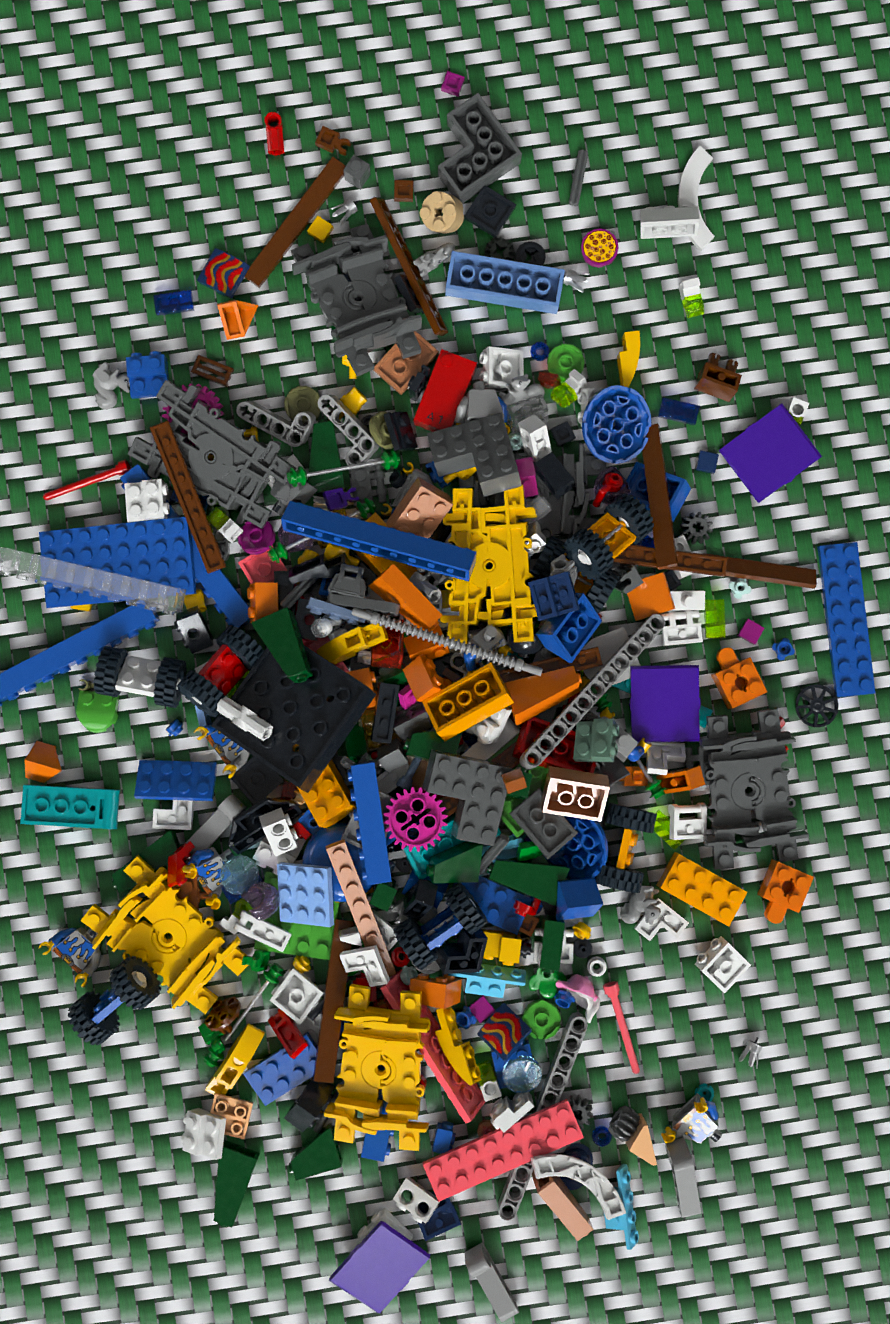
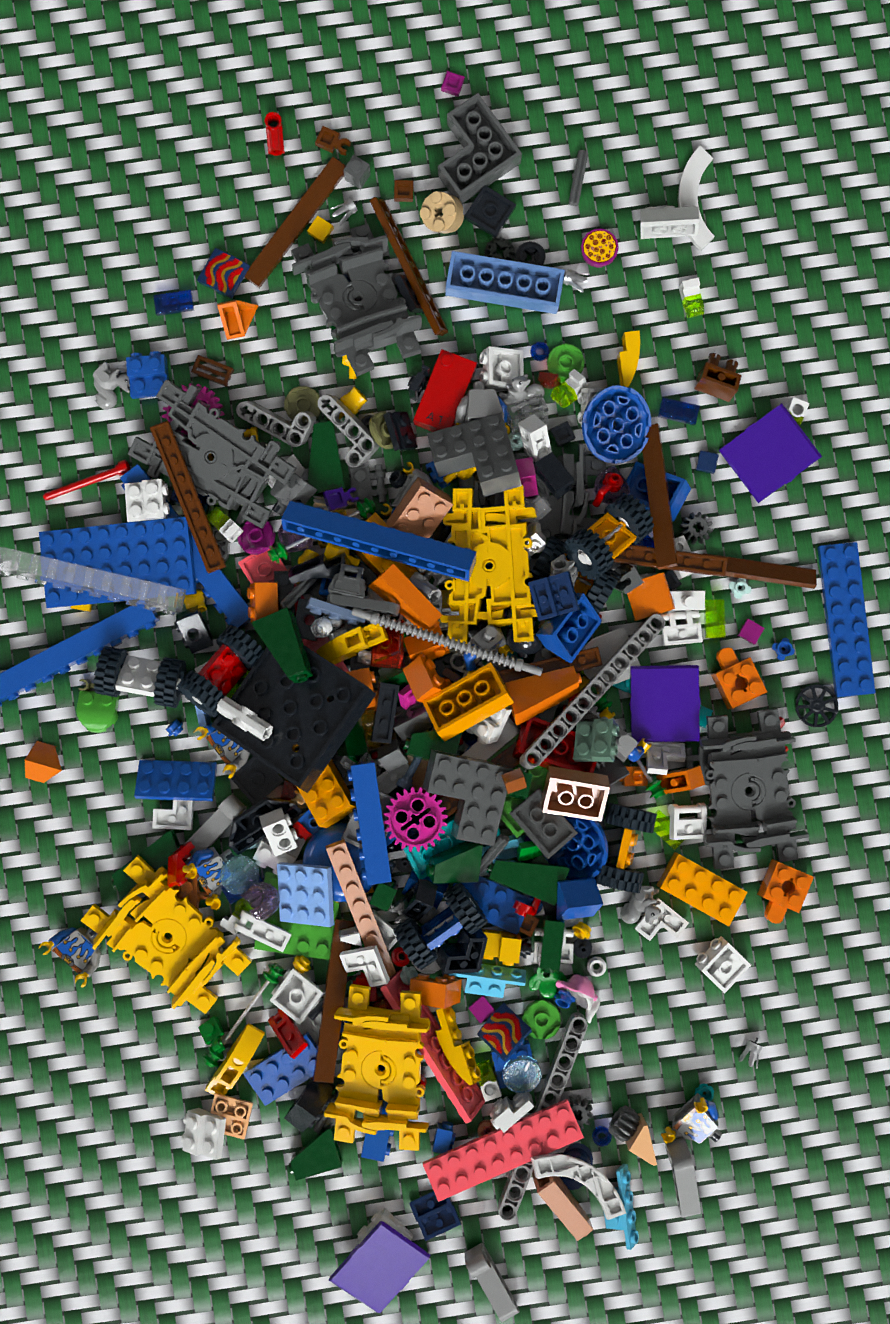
(70, 806): teal hinge -> none
(95, 1014): black plate -> none
(223, 1014): reddish brown plate -> none
(232, 1181): dark green slope -> none
(258, 961): green plate -> none
(301, 476): green axle -> none
(399, 371): nougat plate -> none
(420, 1195): white brick -> none
(432, 259): light grey animal -> none
(462, 1020): blue plate -> none
(612, 990): coral piece -> none

